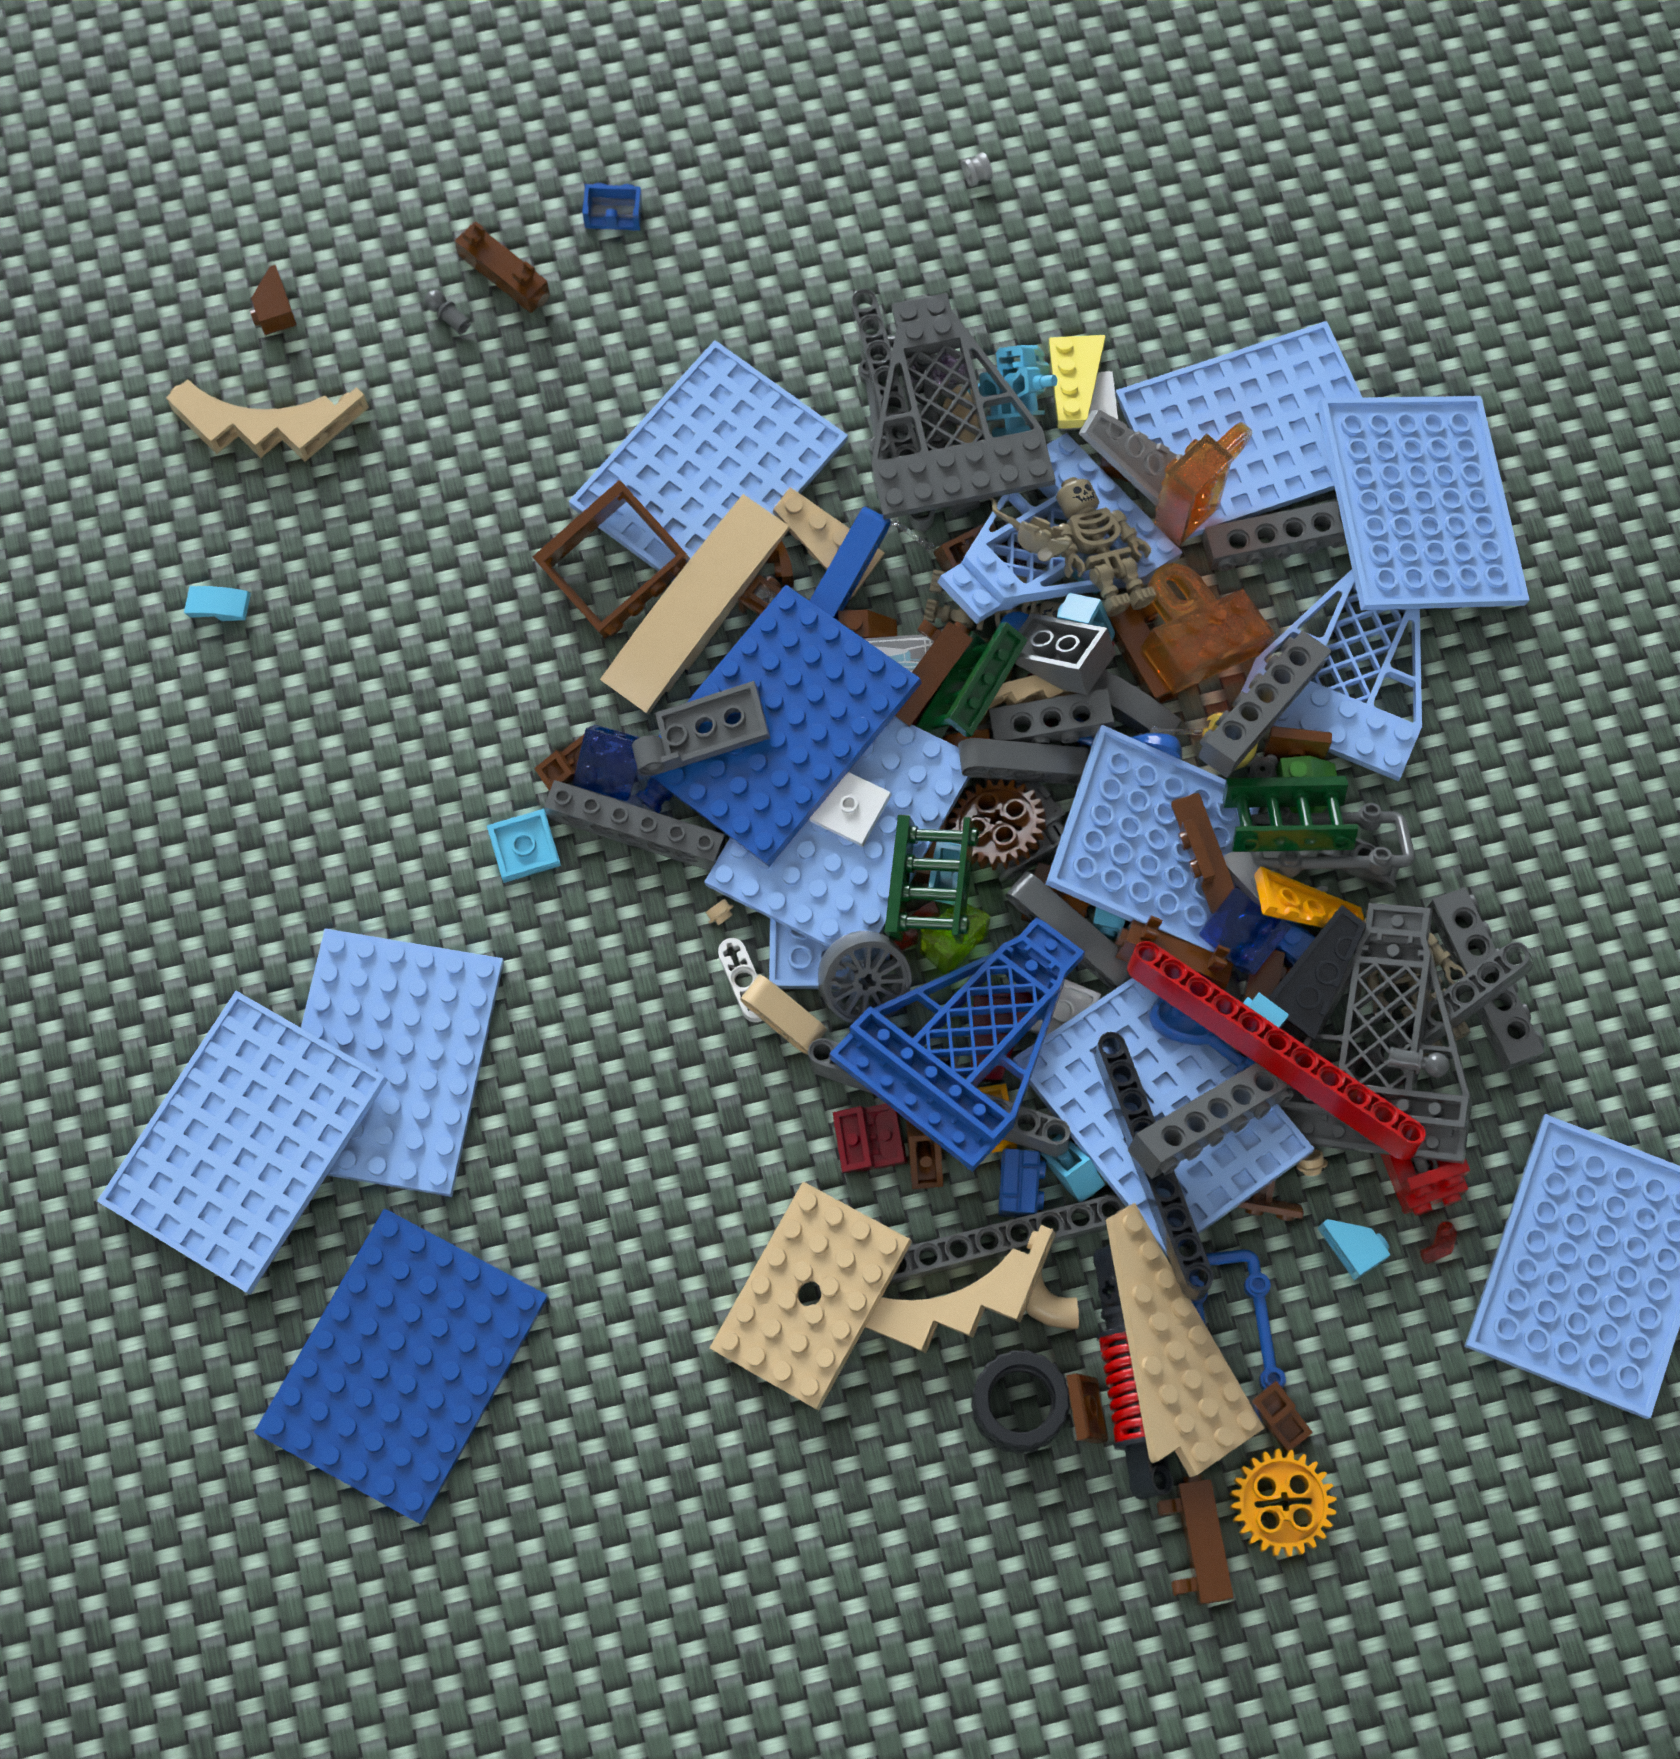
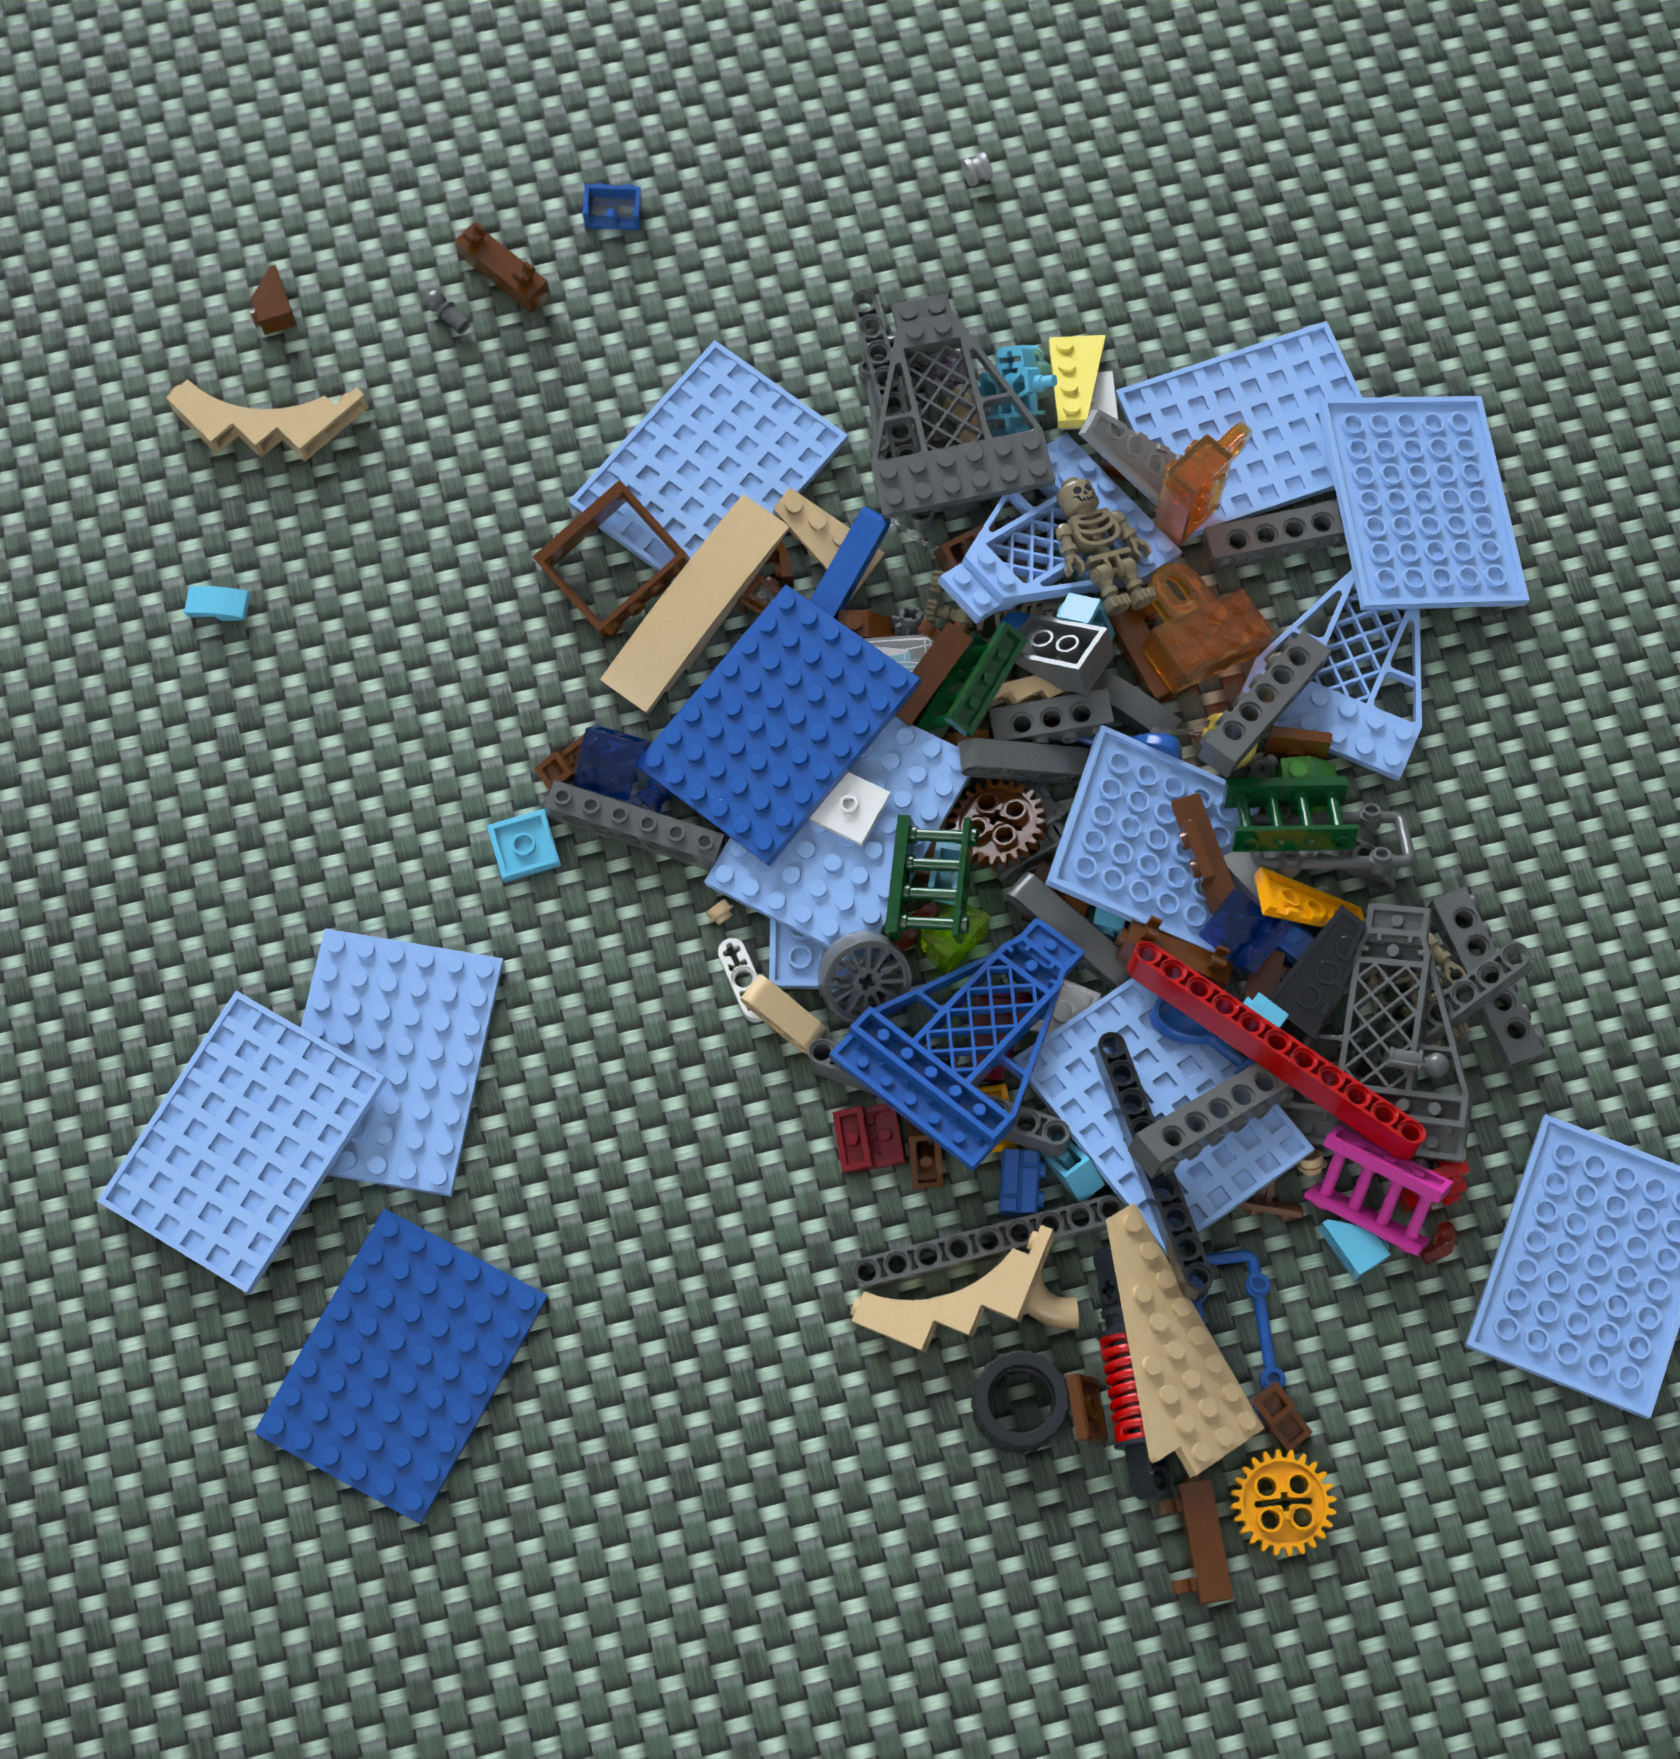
(679, 728): dark grey hinge -> none
(801, 1344): tan plate -> none
(907, 621): none -> dark grey gear
(1038, 535): dark tan animal -> none
(1401, 1174): none -> dark pink fence

